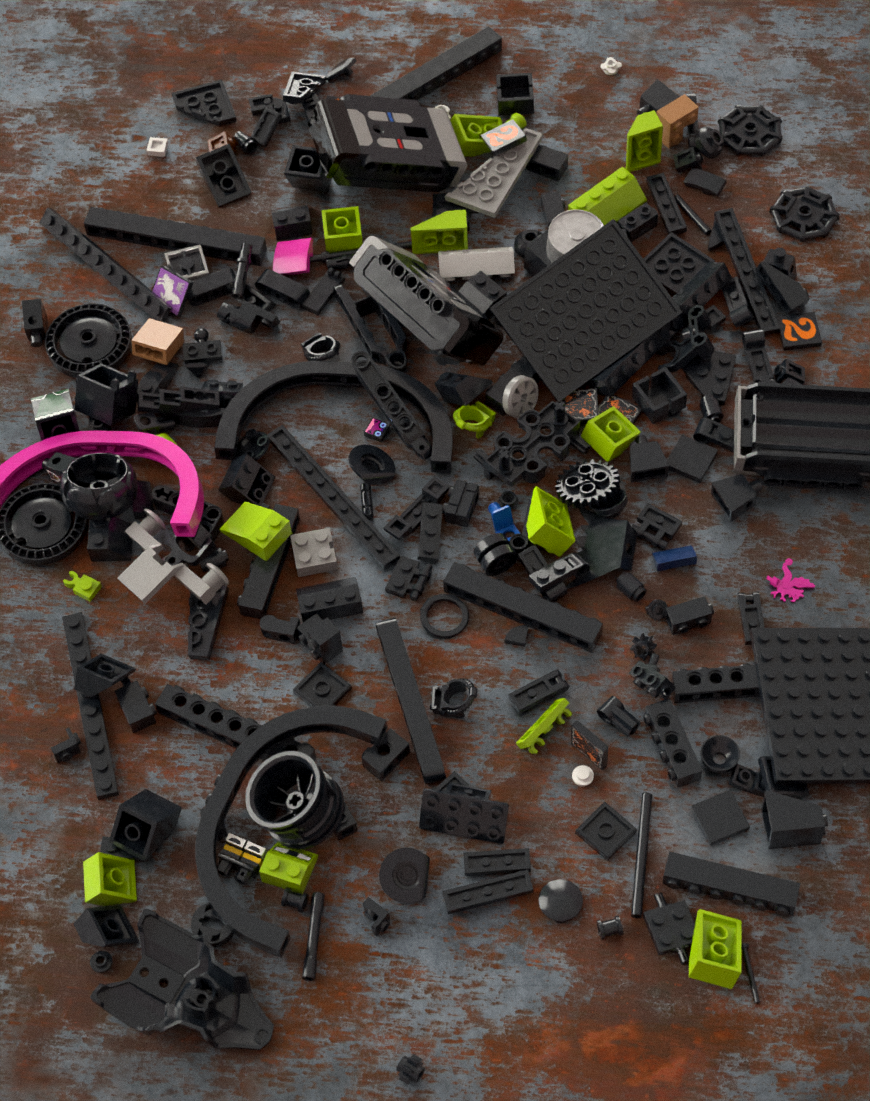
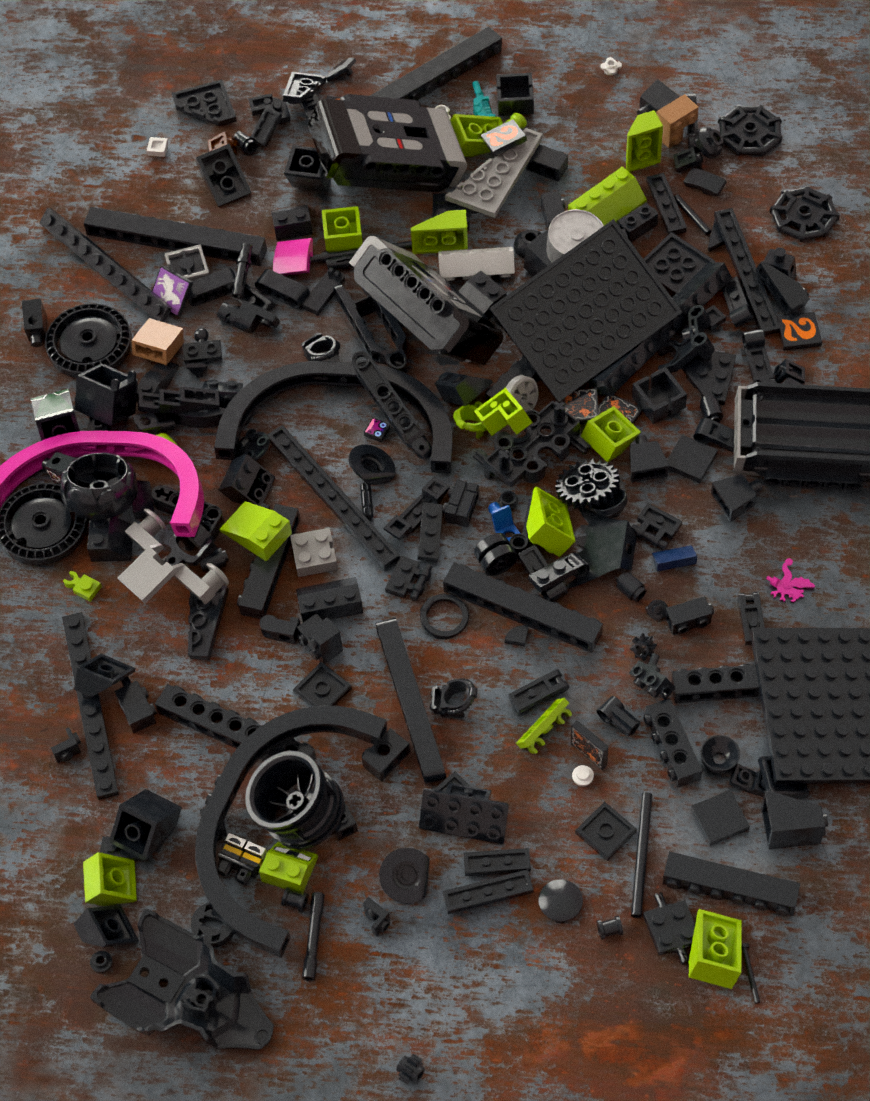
(481, 103): none -> teal piece
(502, 410): none -> lime brick

